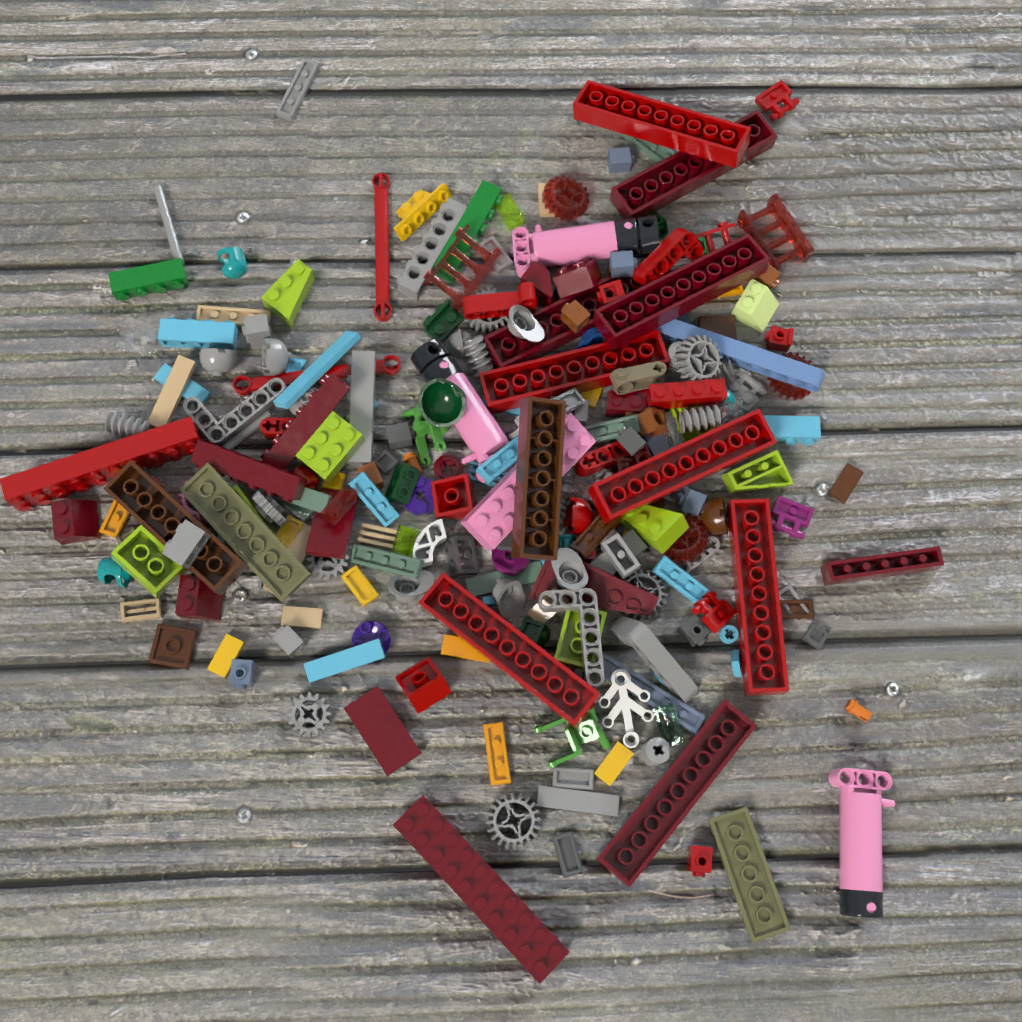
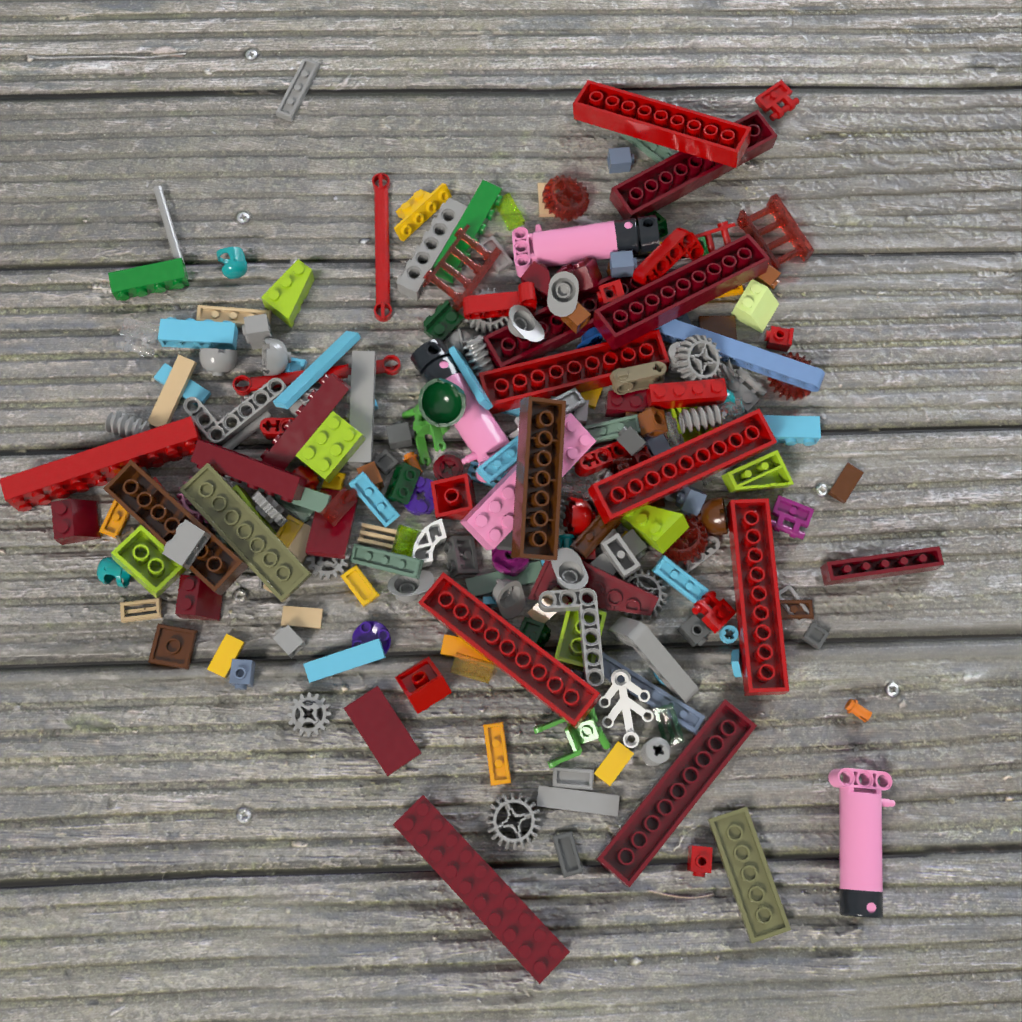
(470, 378): none -> medium azure tile
(472, 667): none -> clear yellow plate
(563, 294): none -> light grey piece

